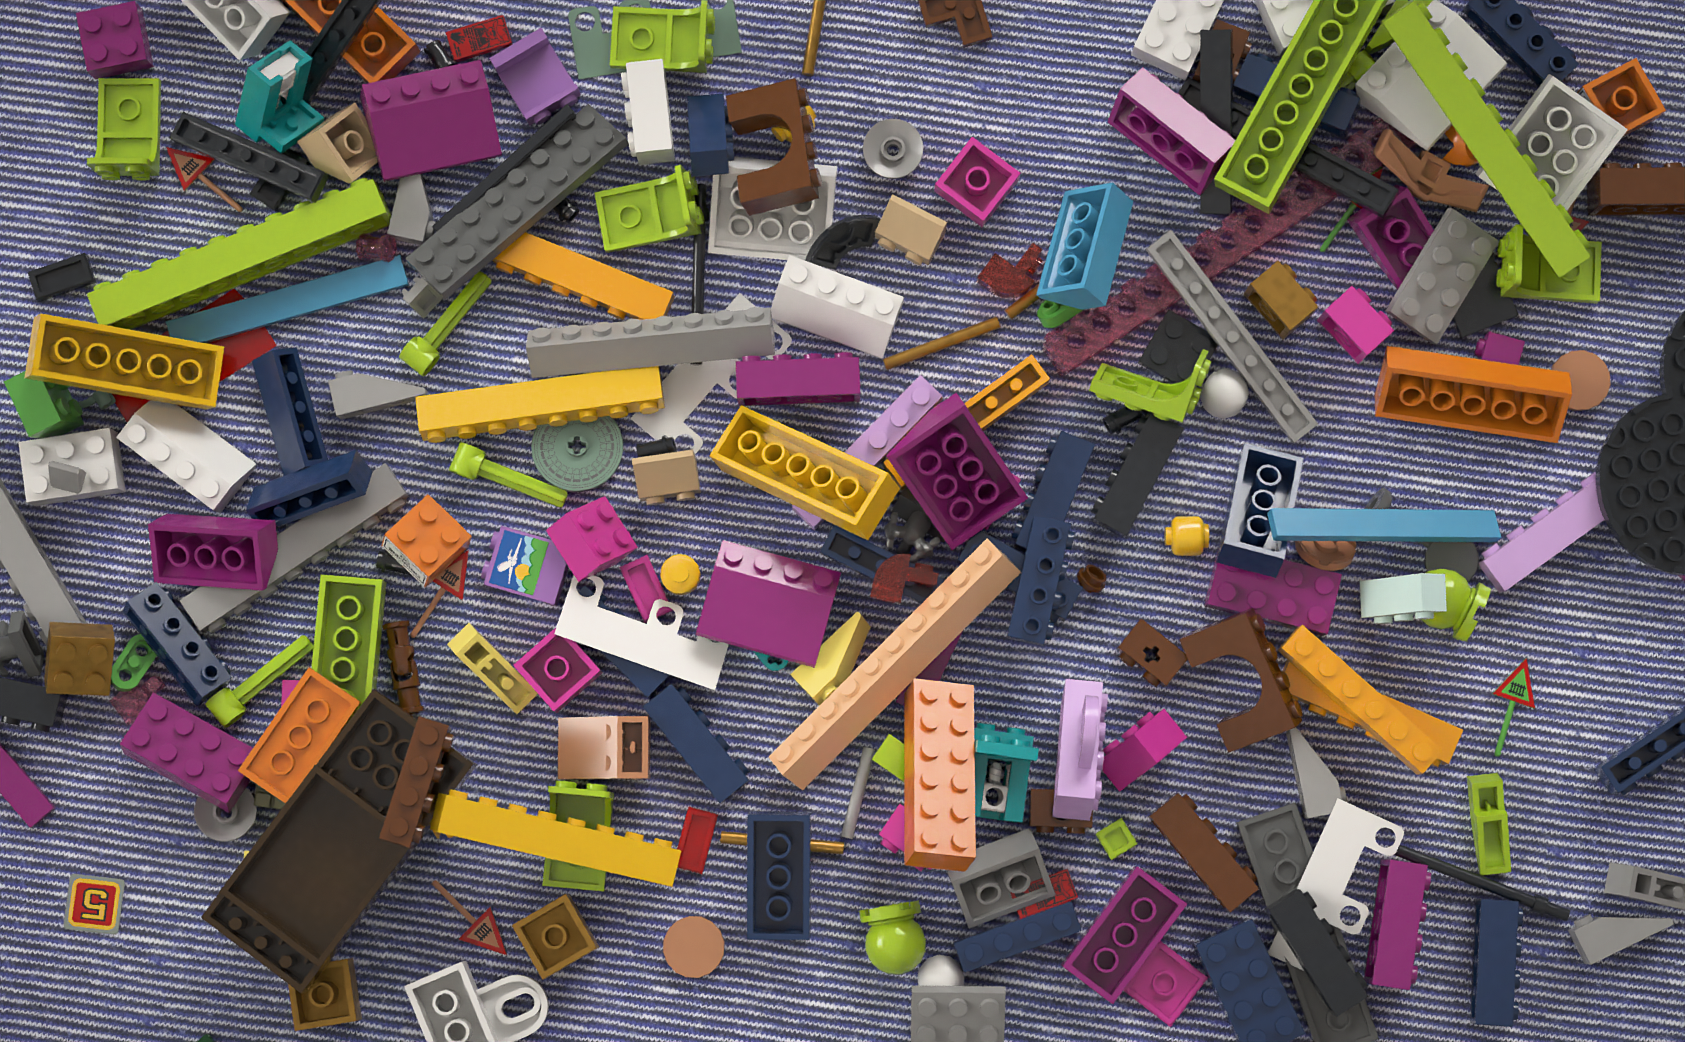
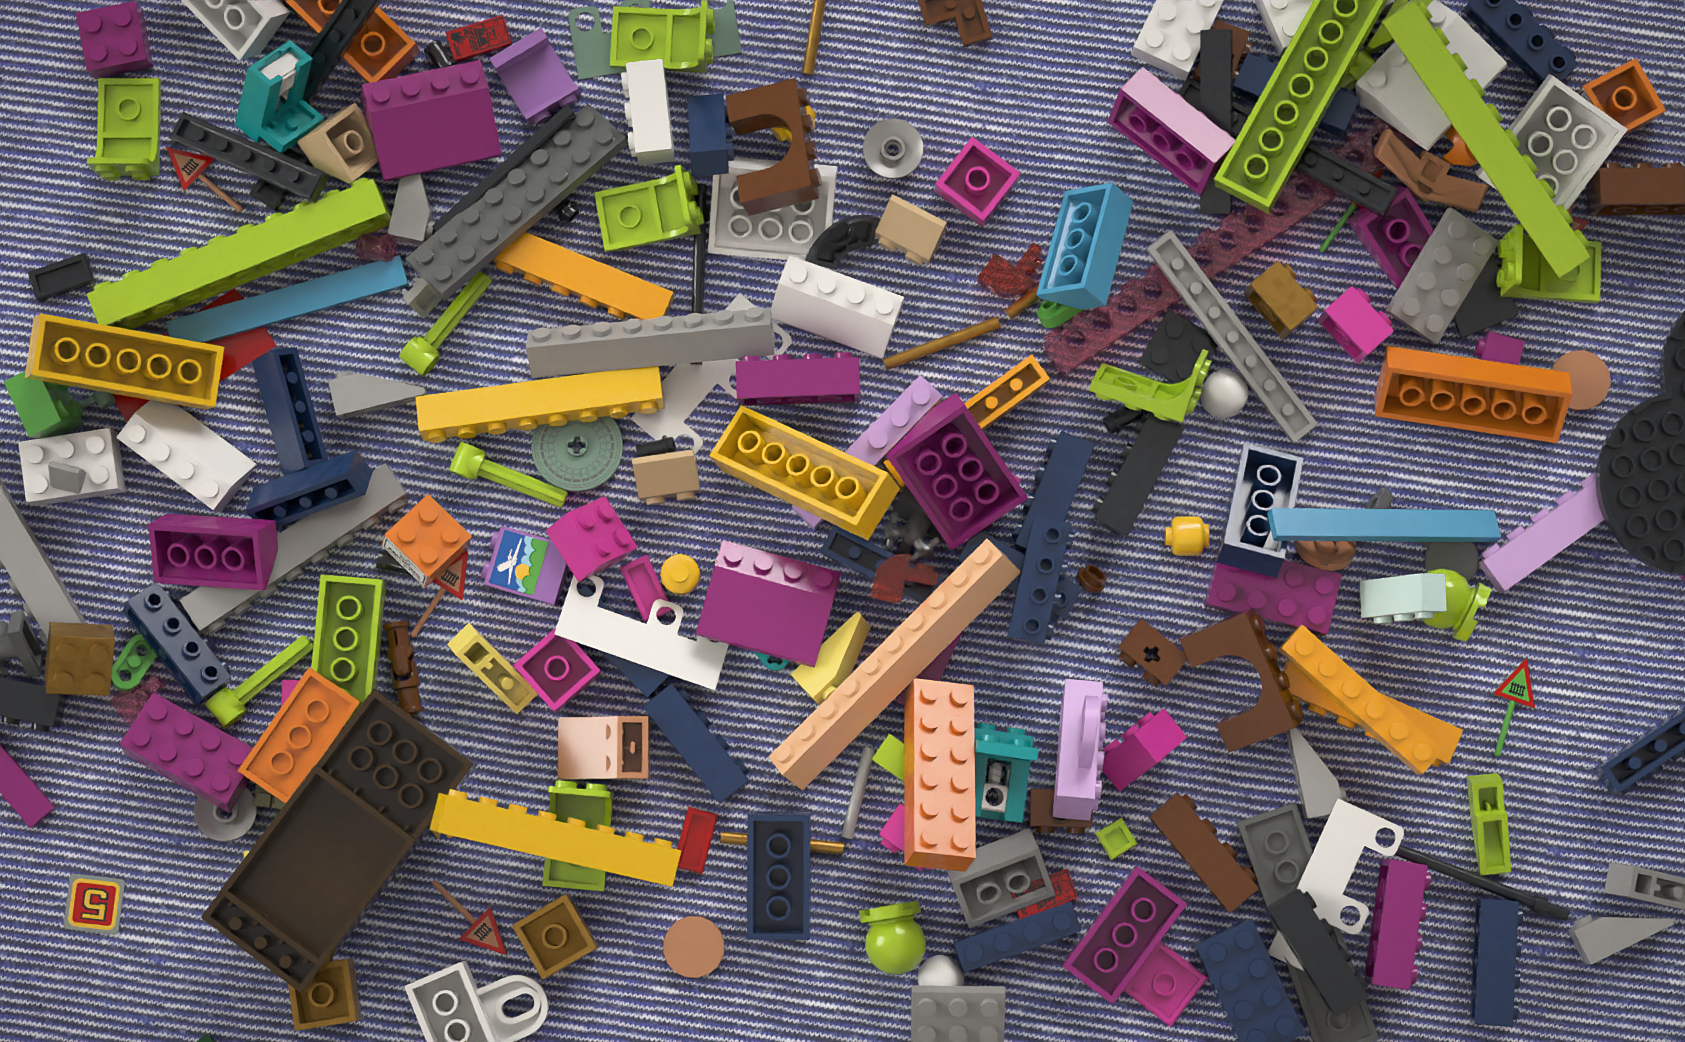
(414, 786): reddish brown brick -> none

